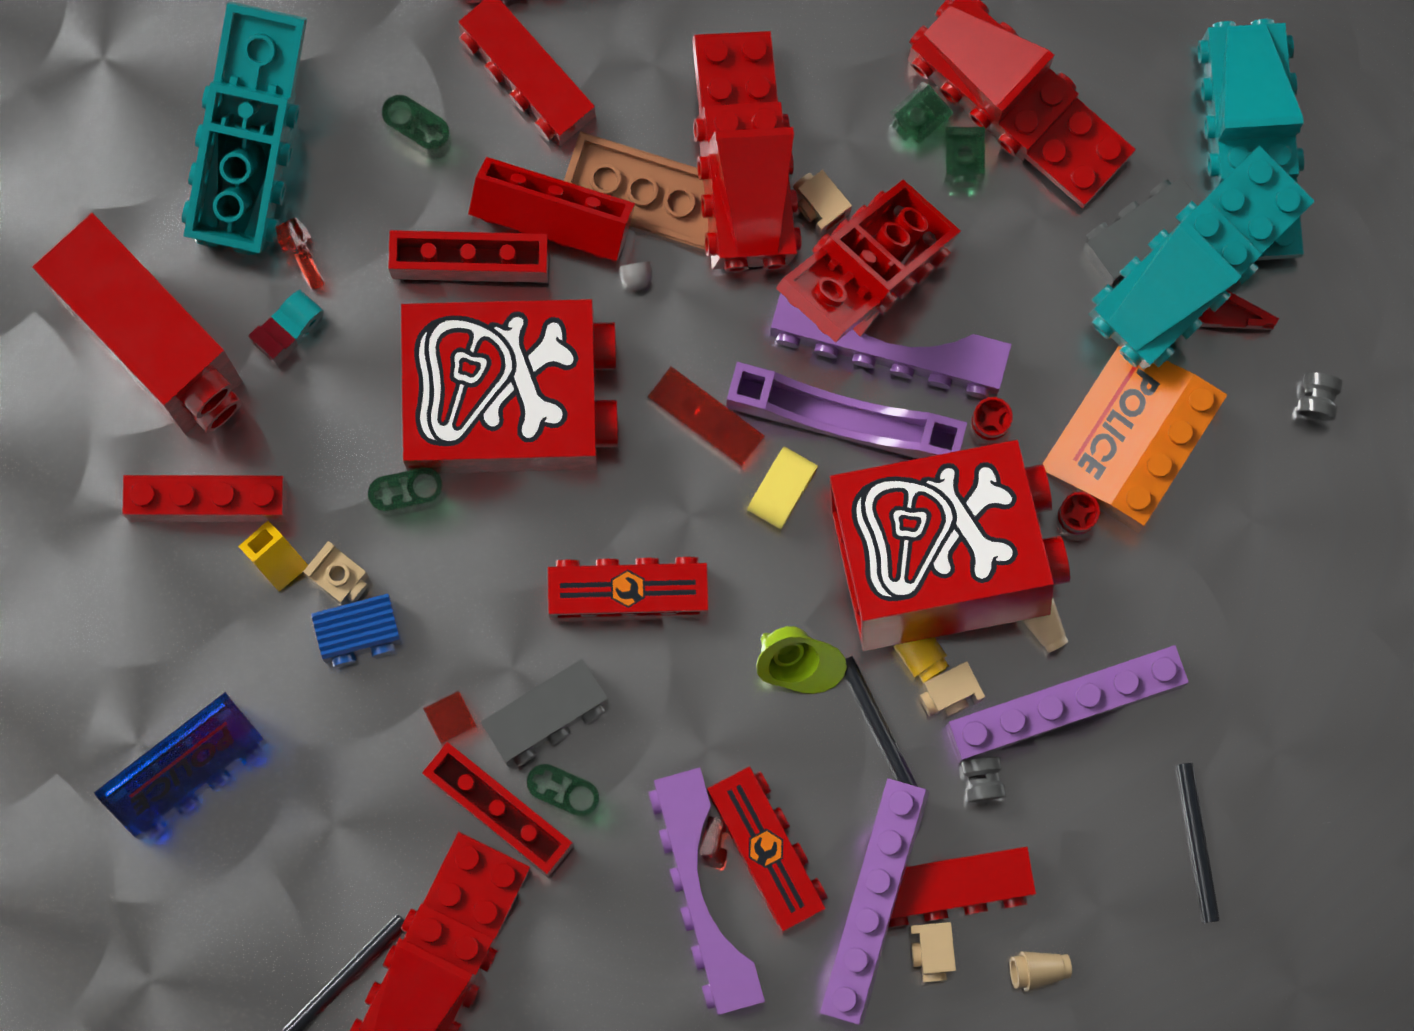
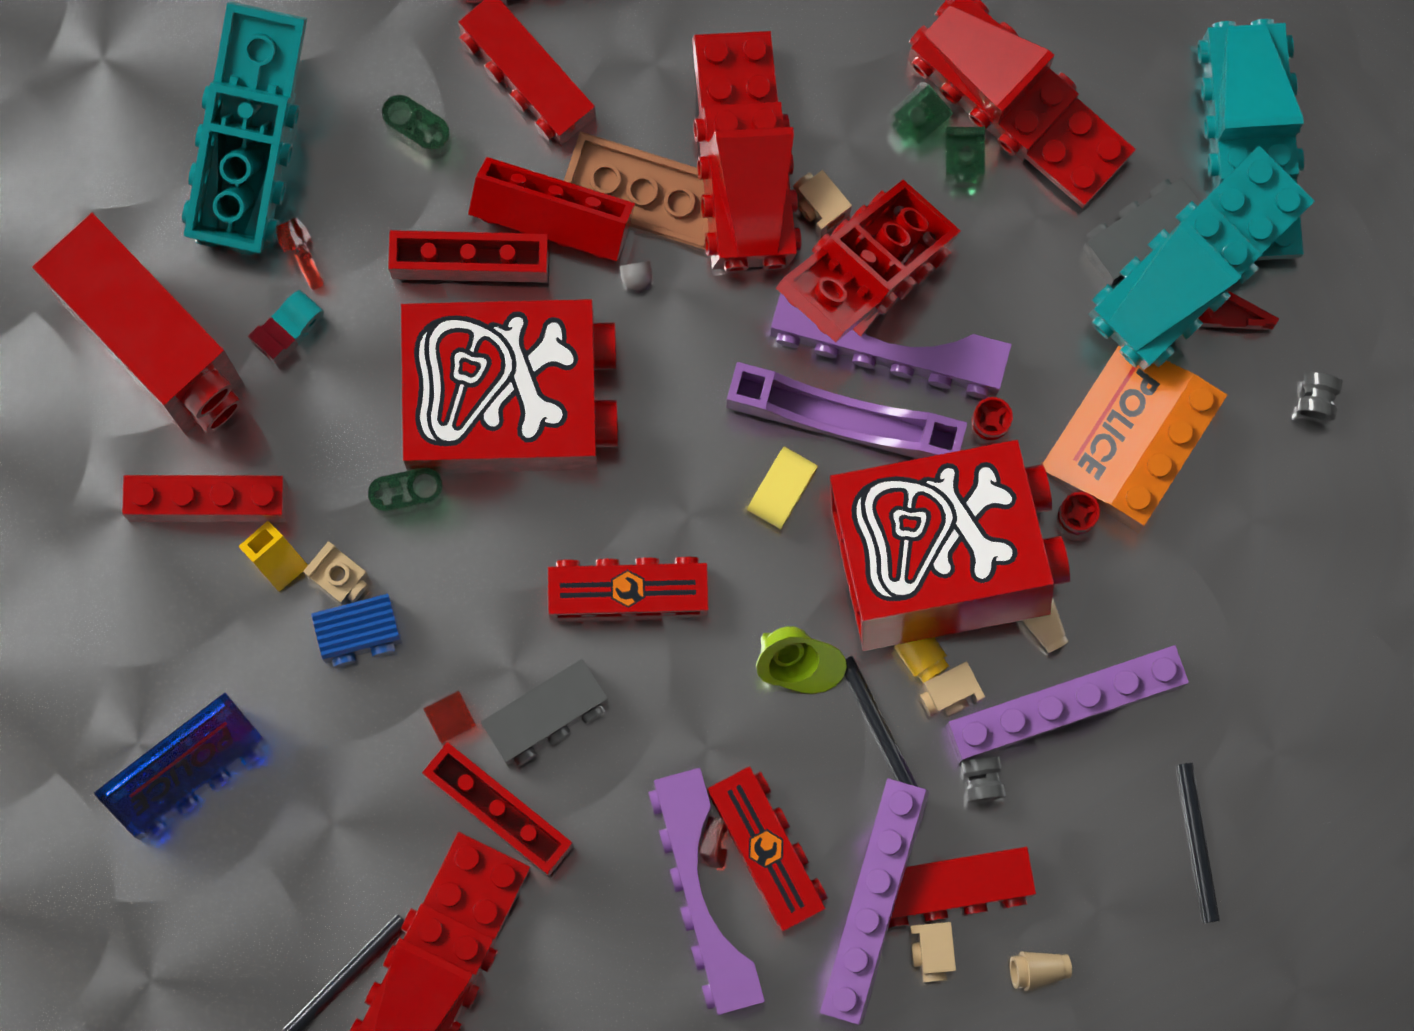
(550, 796): clear green beam -> none
(706, 417): clear red tile -> none

